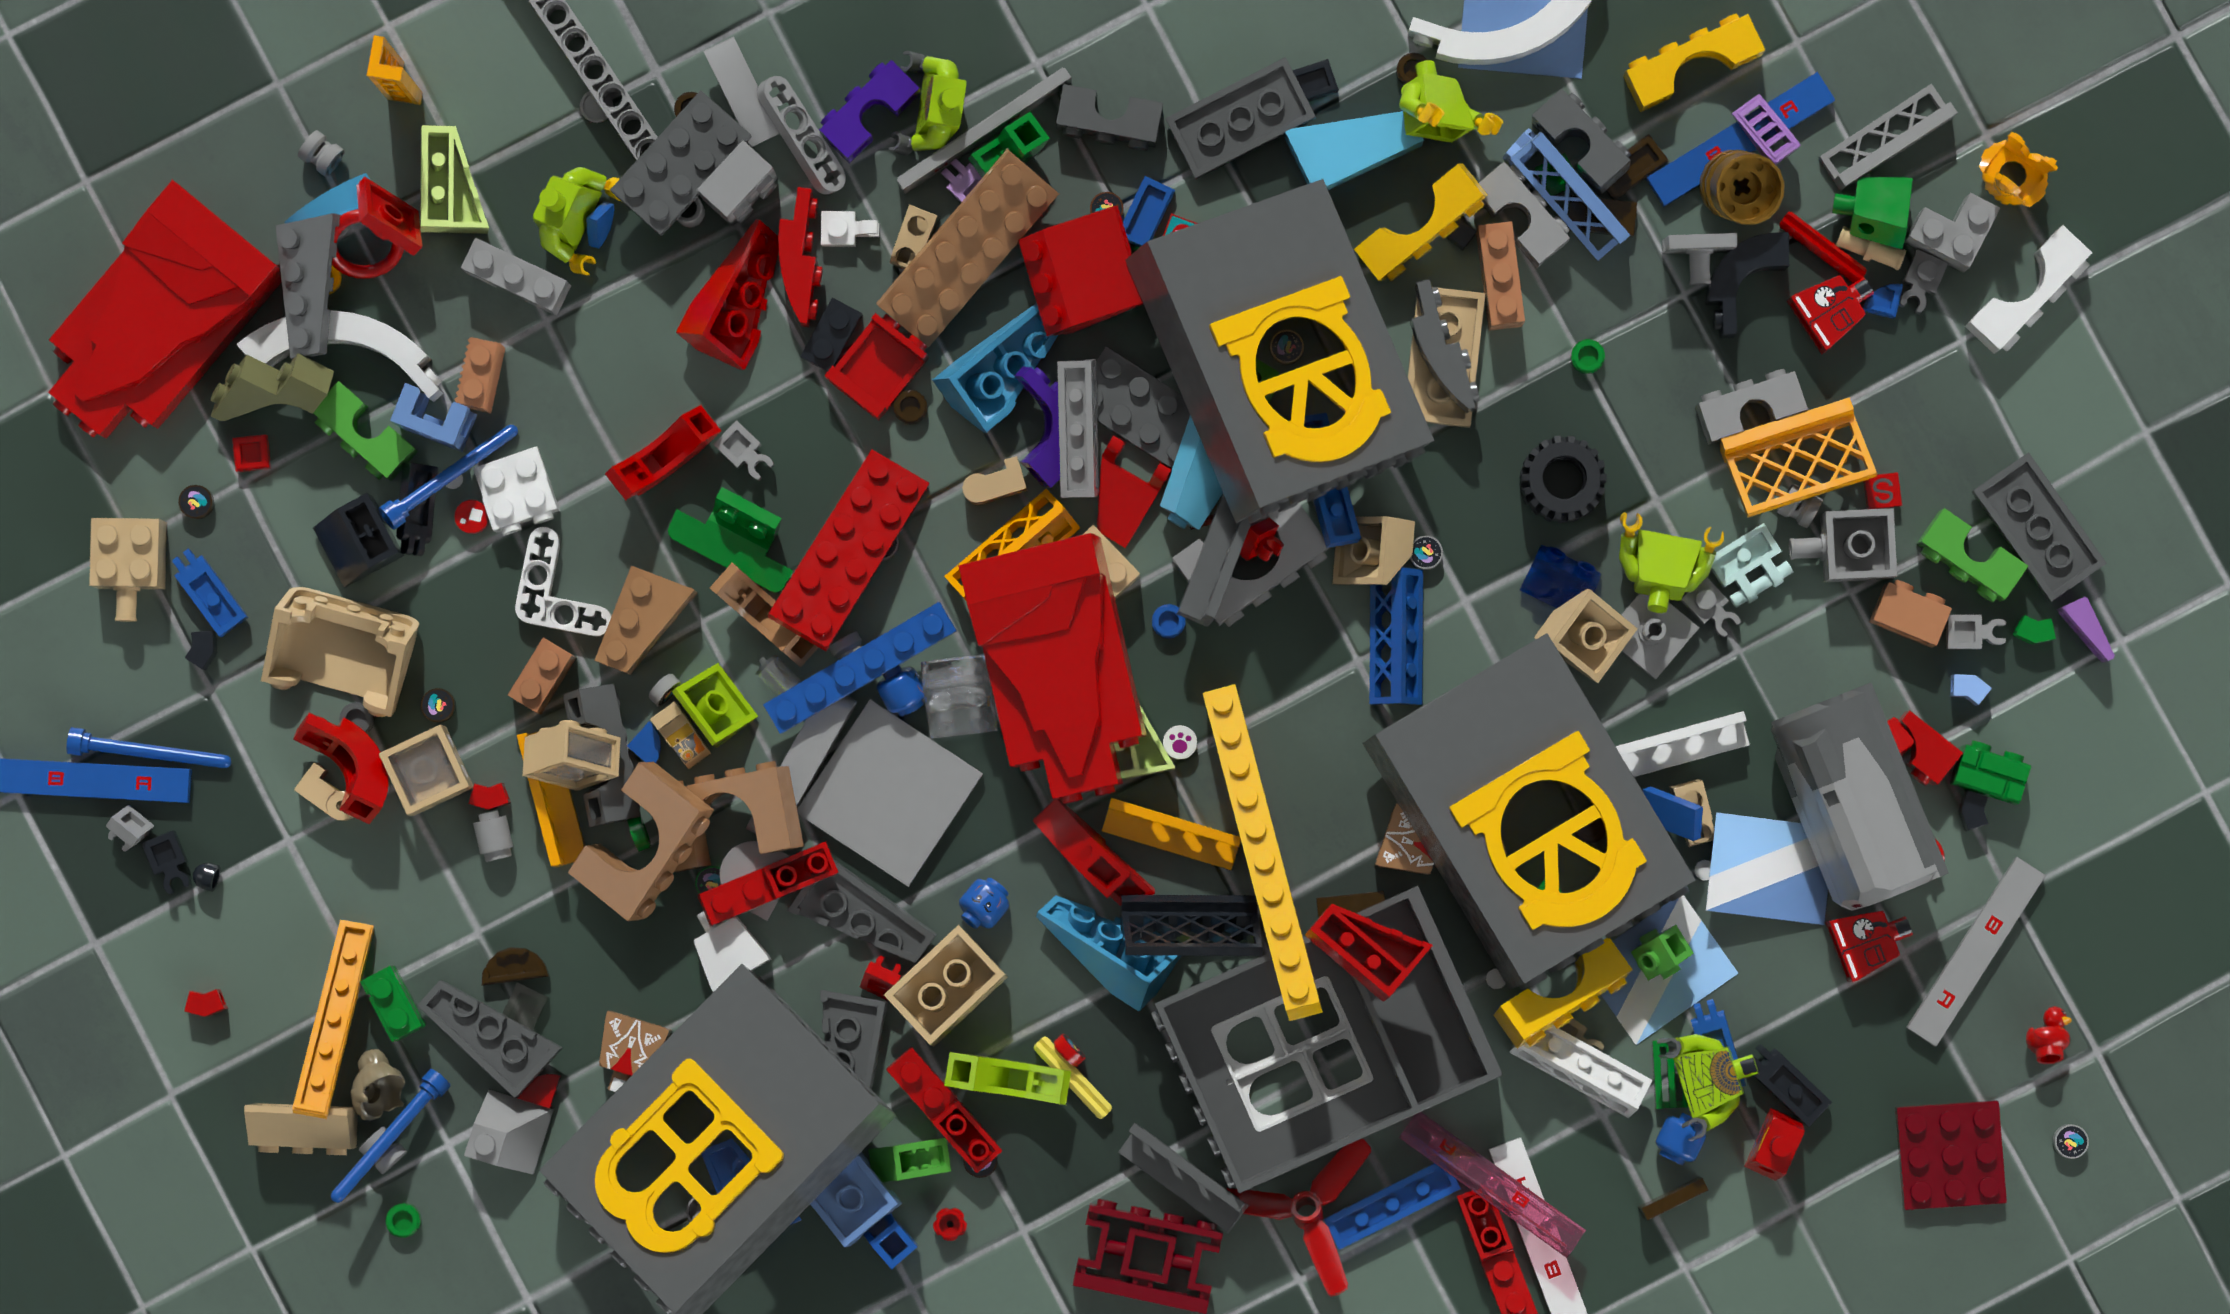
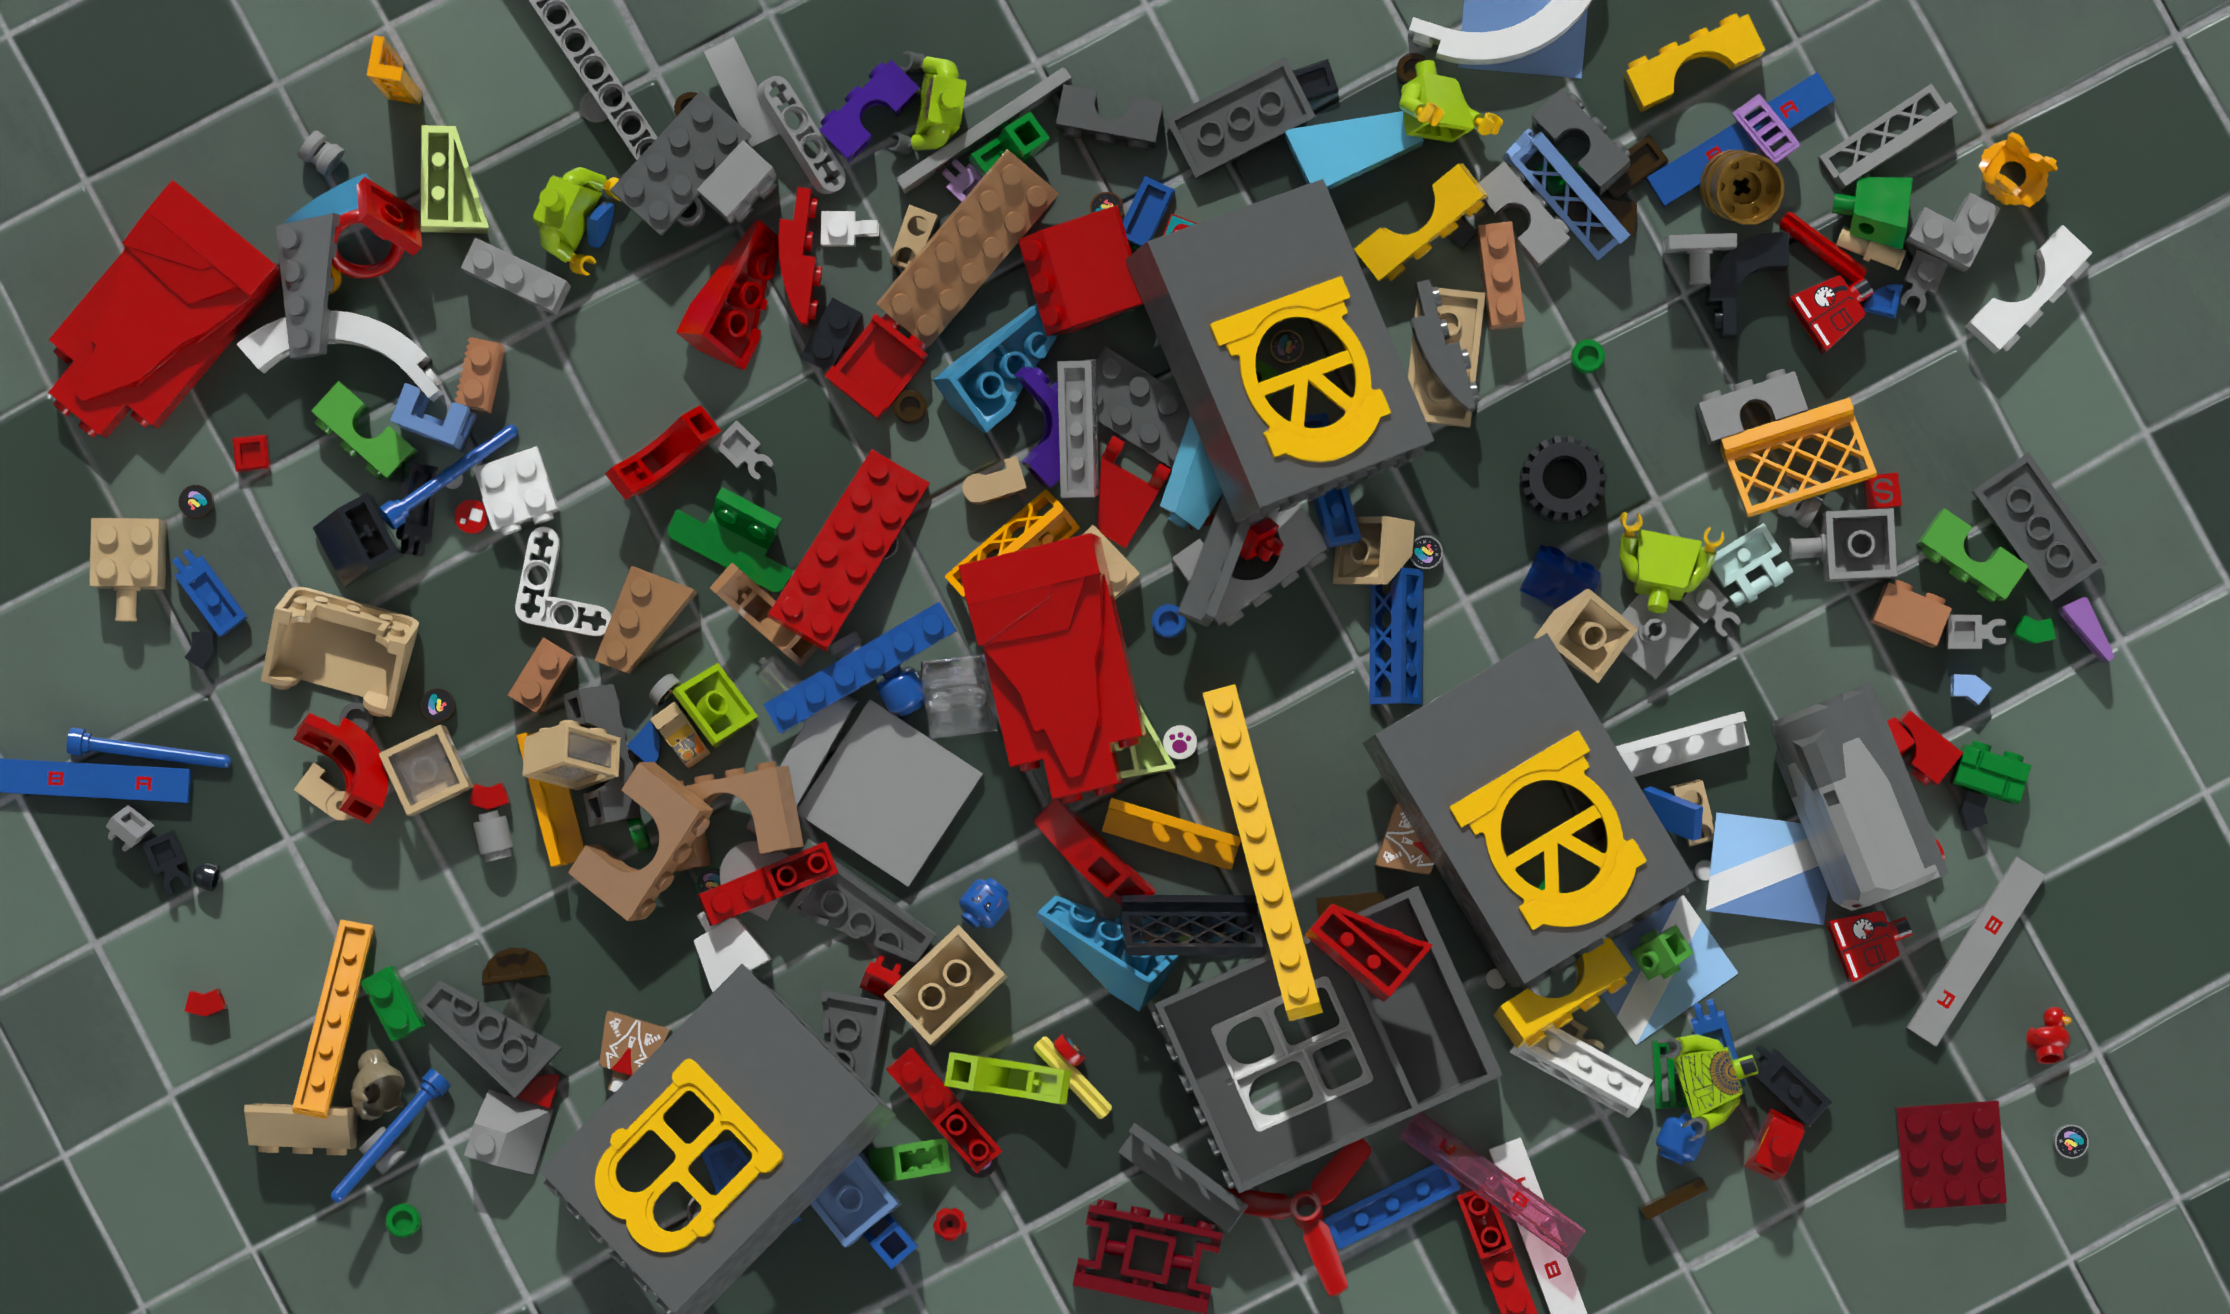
(258, 385): olive arch -> none

